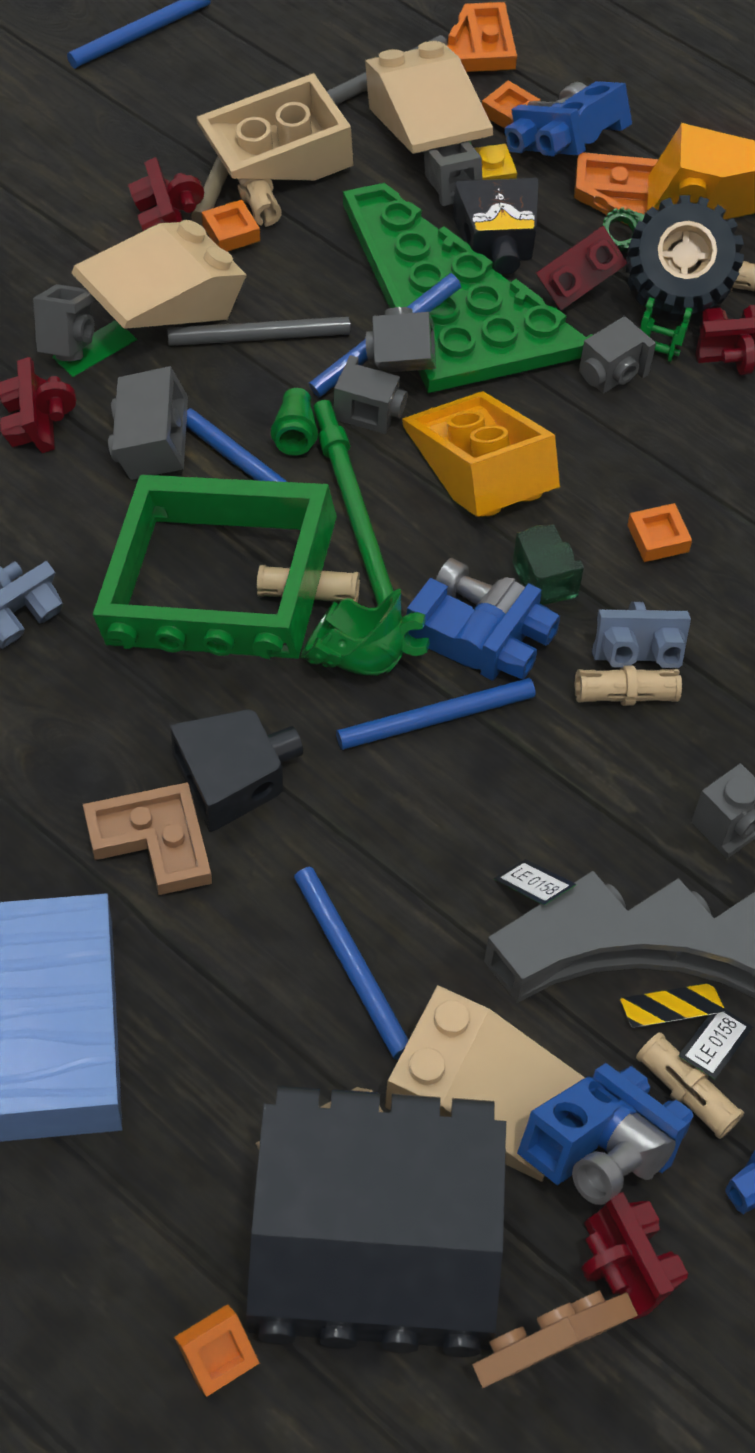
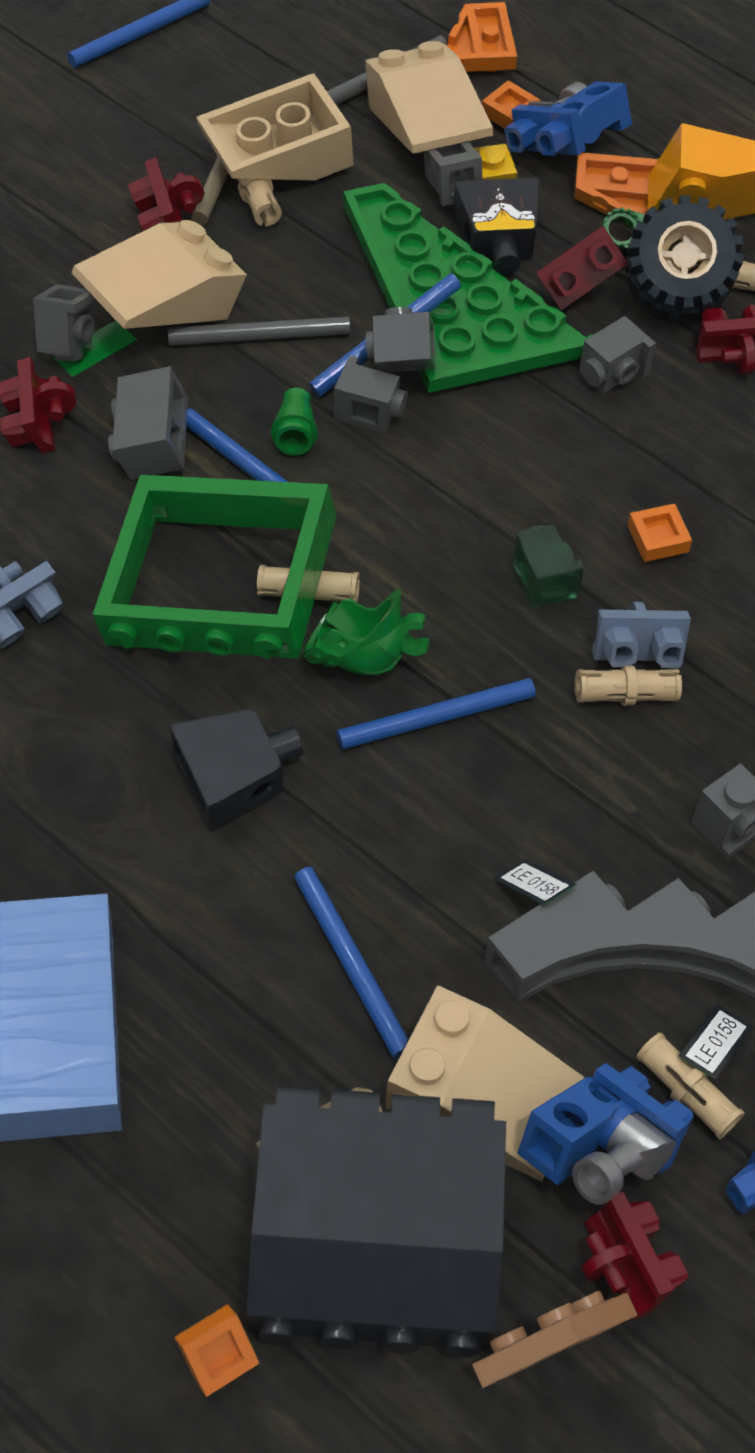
(155, 821): medium nougat plate -> none
(231, 226): orange plate -> none
(336, 447): green bar -> none
(485, 452): light orange slope -> none
(493, 630): blue hips -> none
(672, 1005): sticker -> none
(678, 335): green piece -> none

